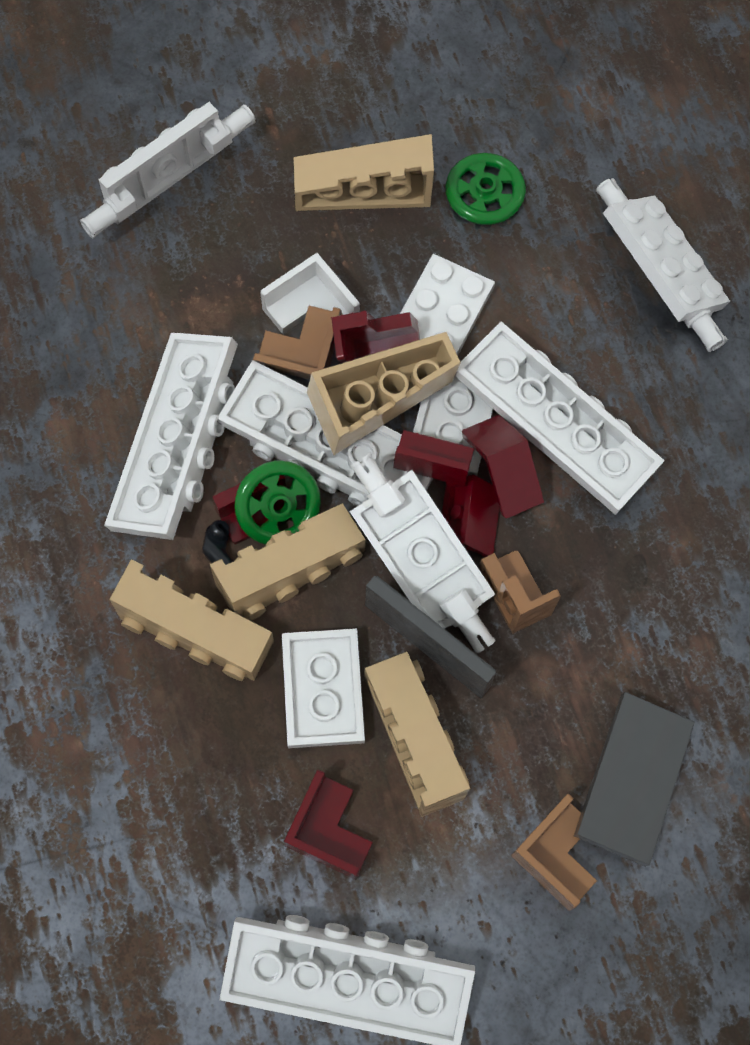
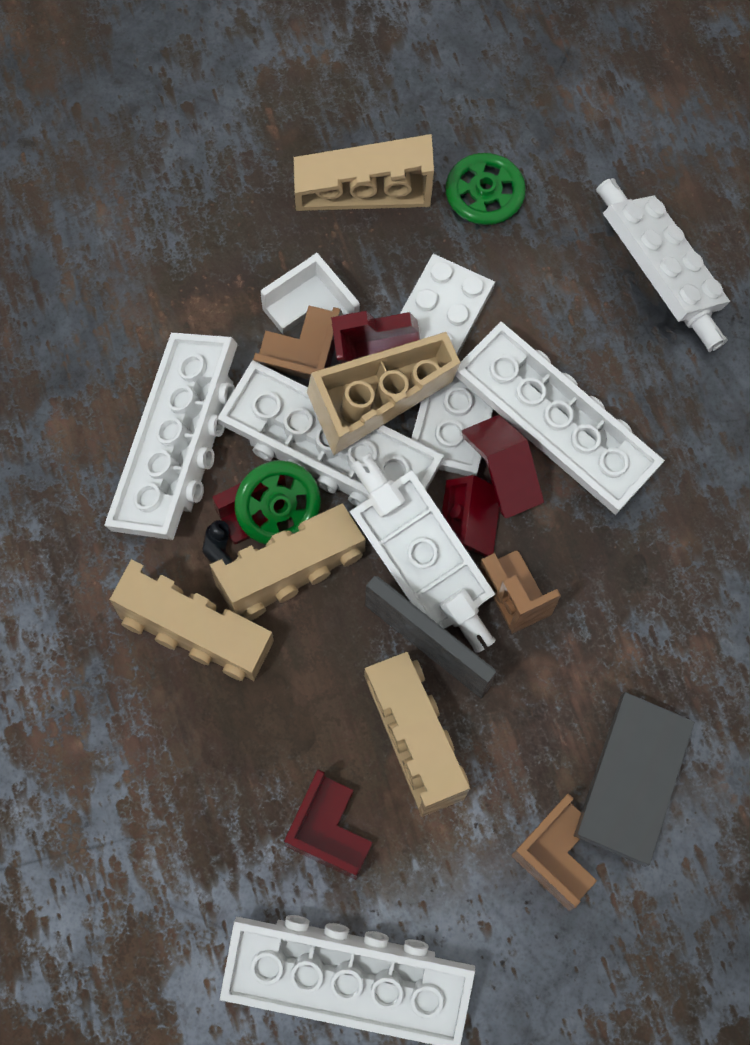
(164, 163): white plate -> none
(322, 688): white plate -> none
(433, 458): dark red panel -> none

